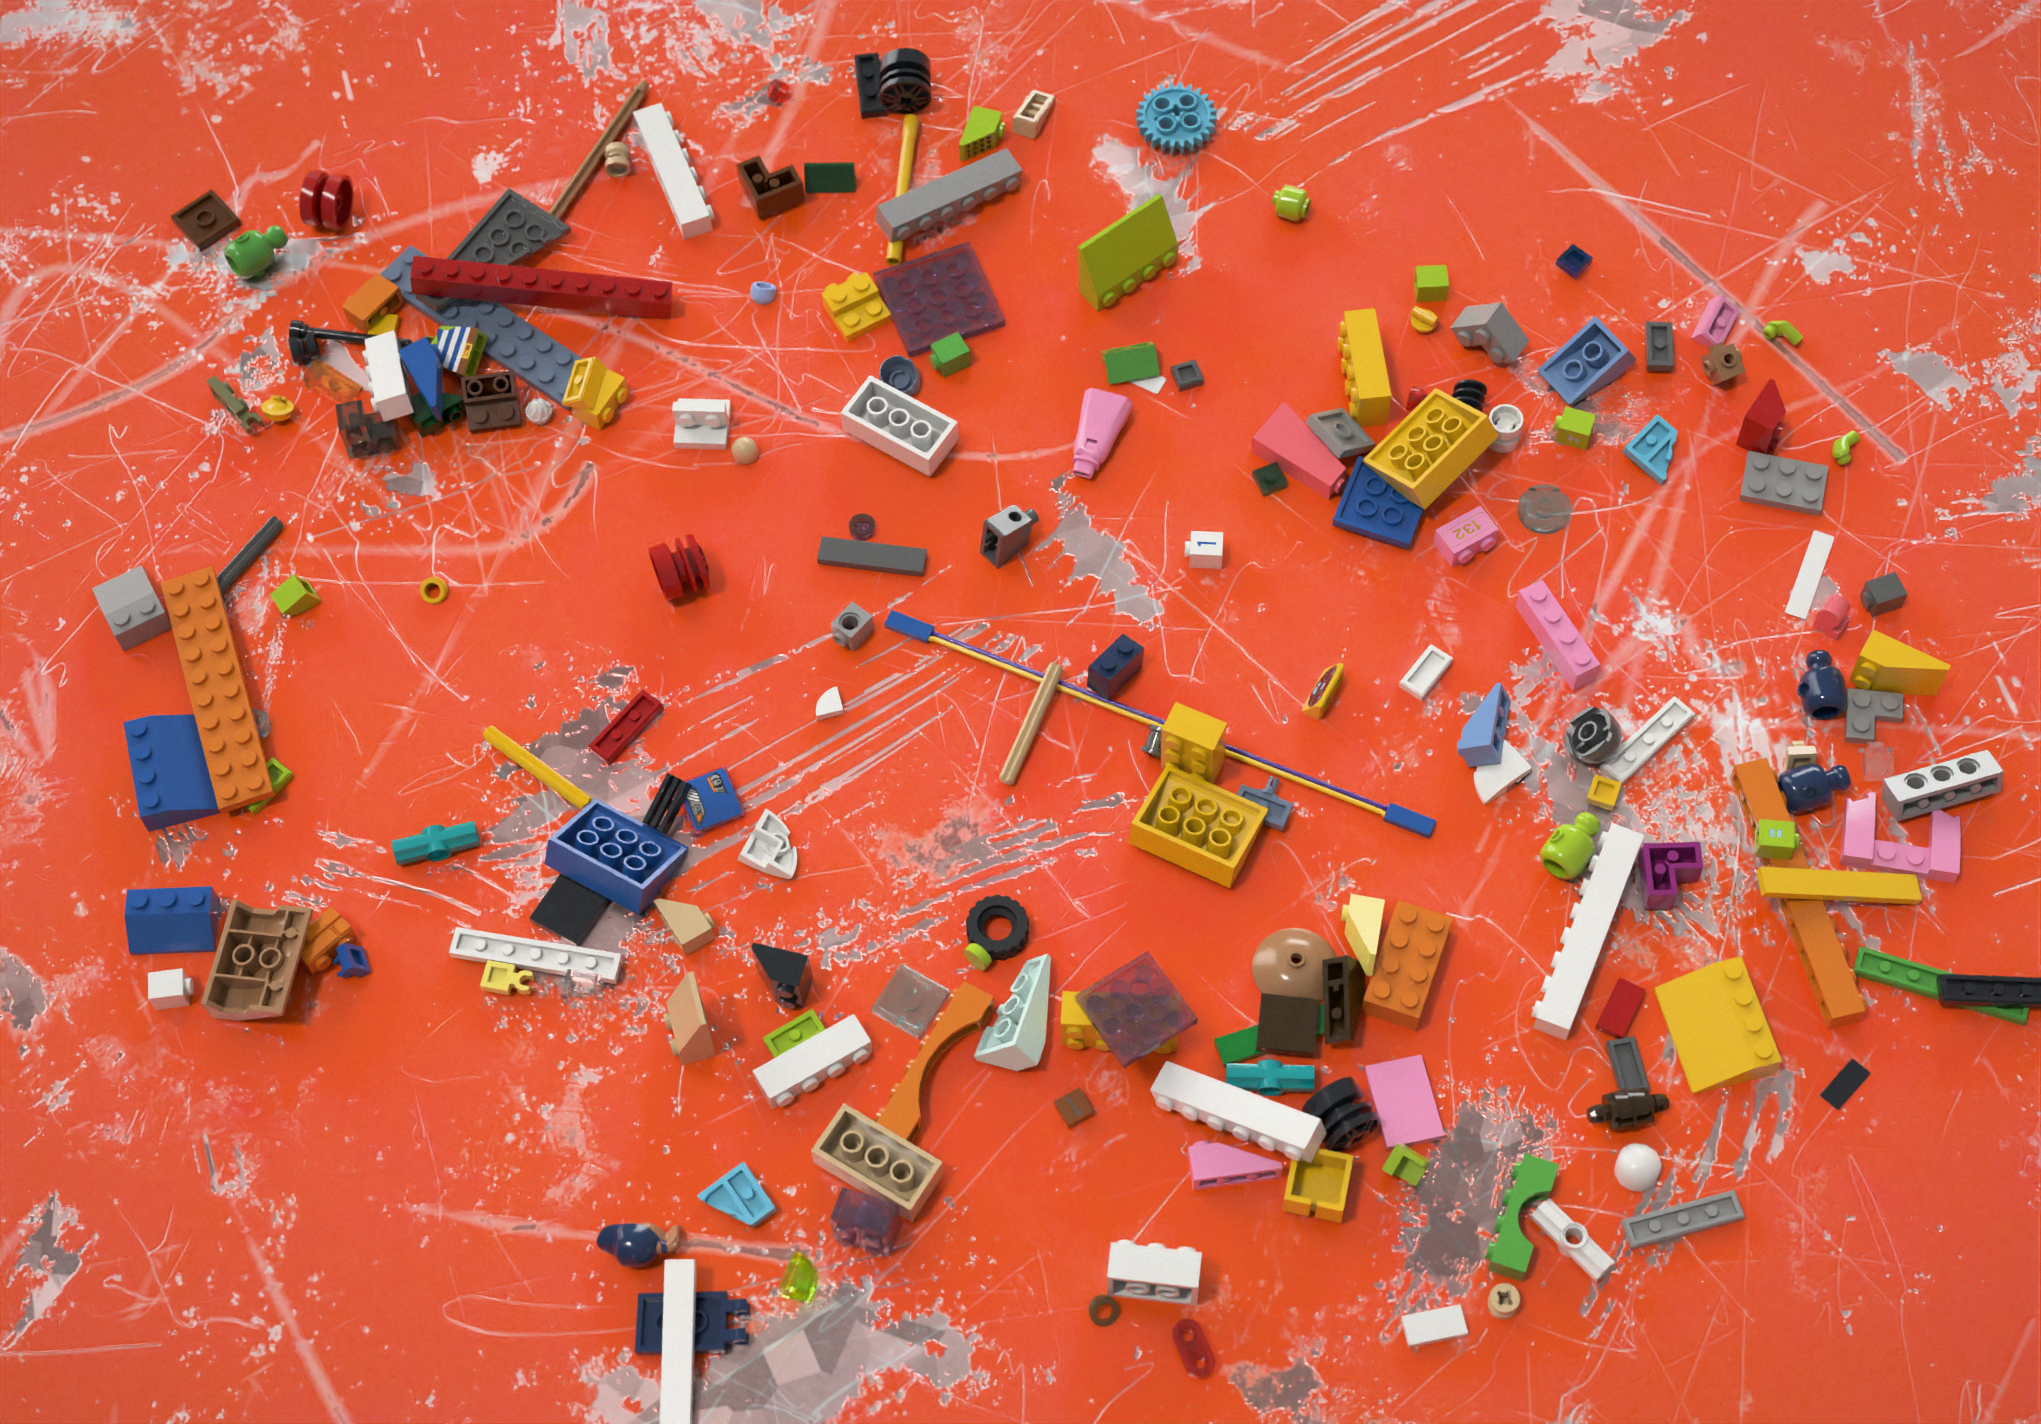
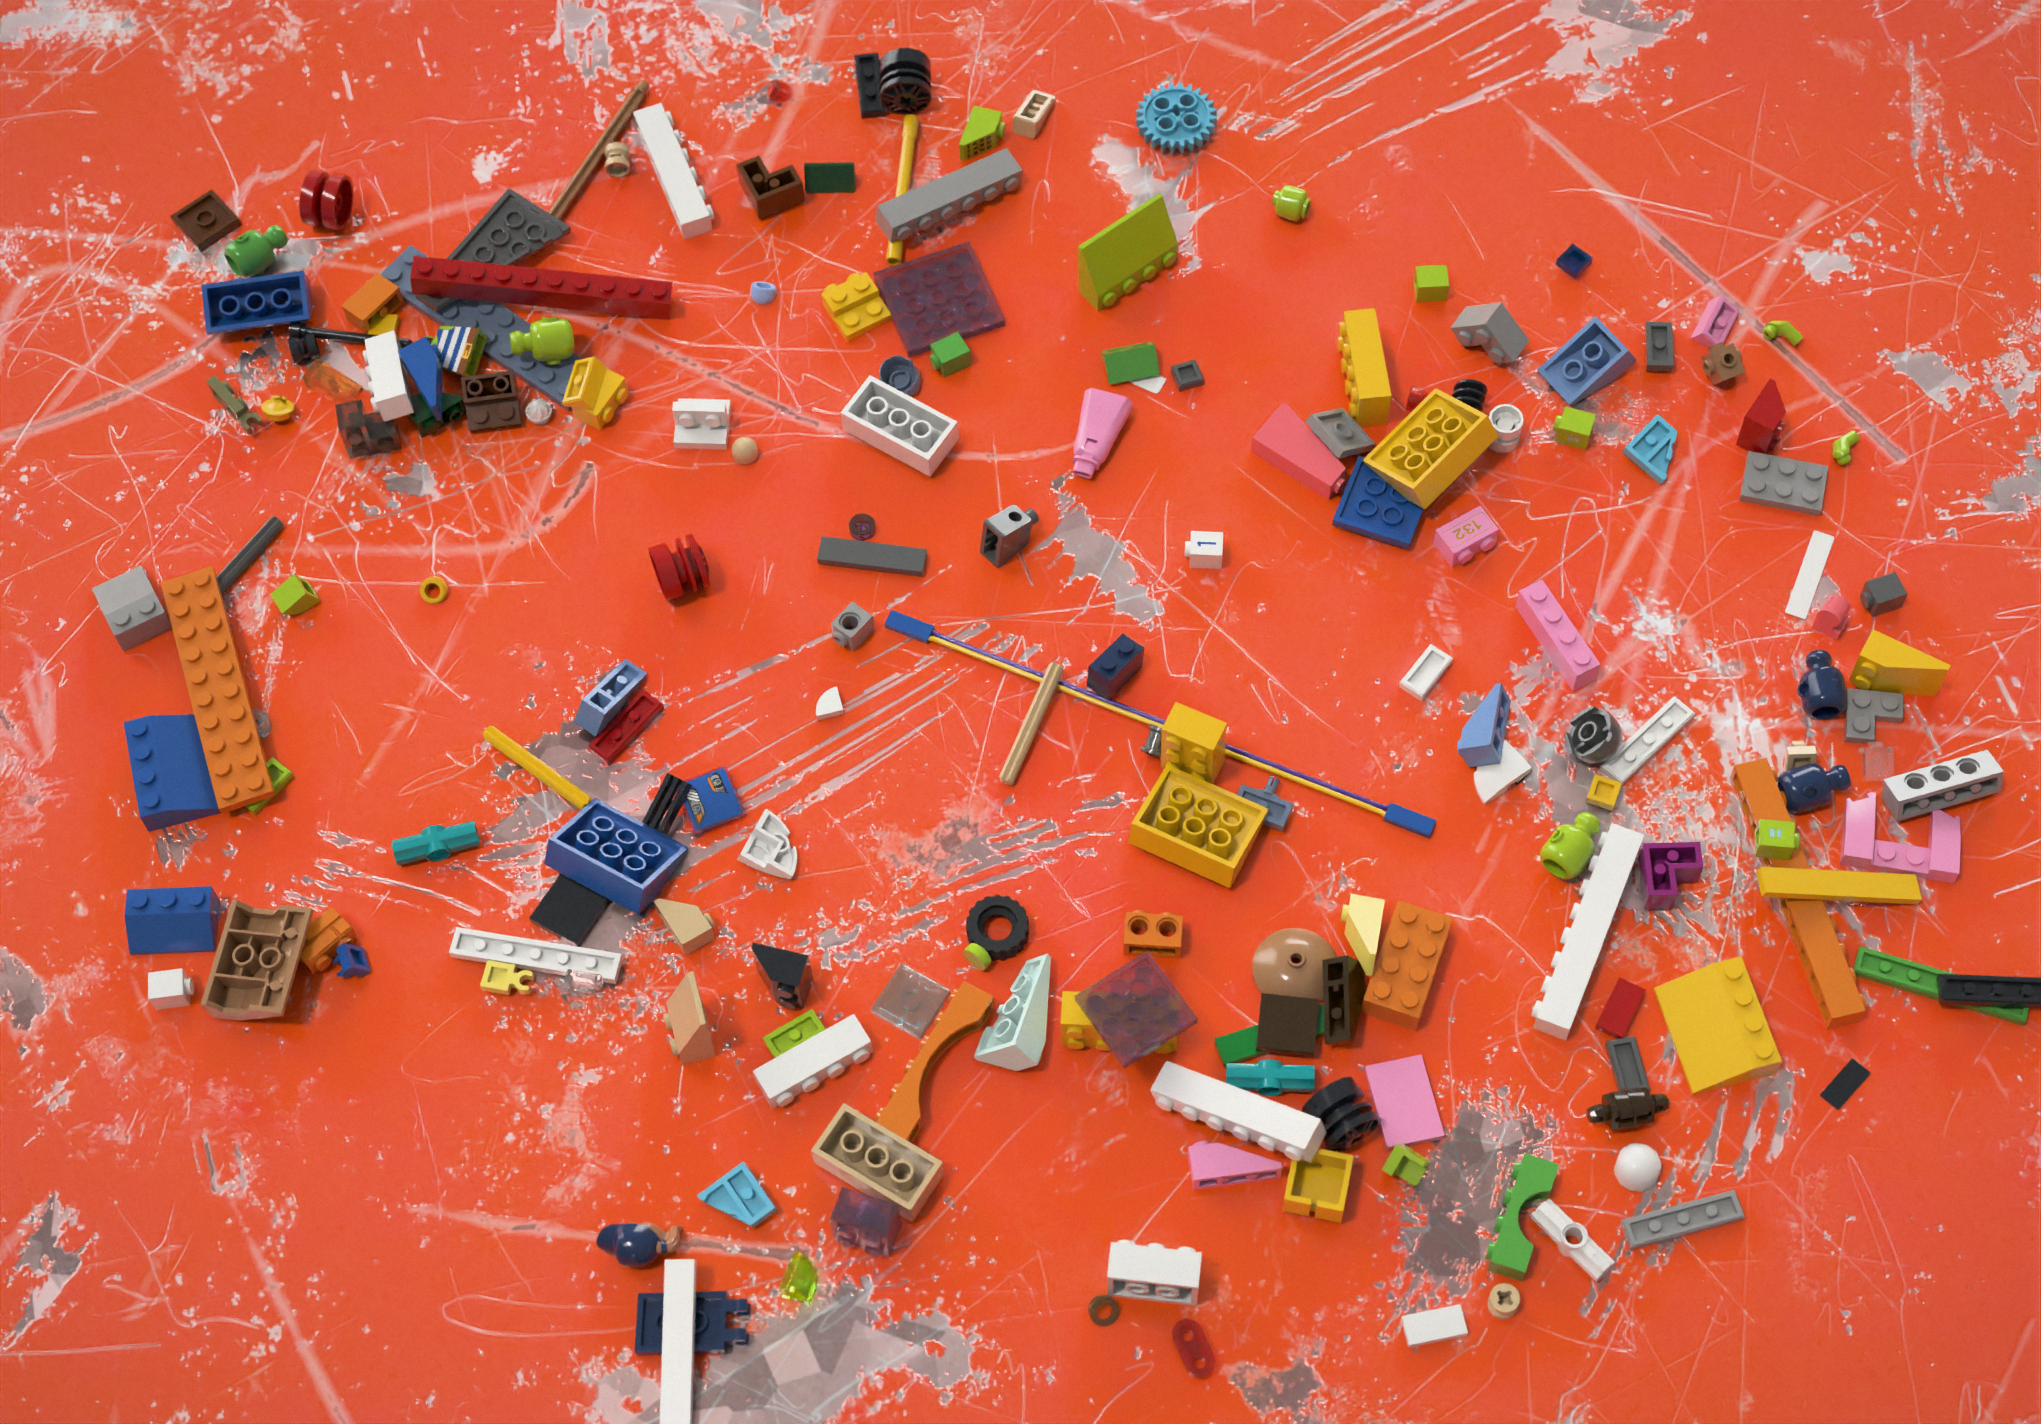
(257, 302): none -> blue slope
(547, 340): none -> lime piece
(608, 697): none -> medium blue slope
(1074, 1108): dark orange tile -> none
(1152, 939): none -> orange brick
(1269, 479): clear green plate -> none
(1324, 691): yellow slope -> none
(1423, 320): yellow plate -> none
(1544, 509): clear light blue tile -> none

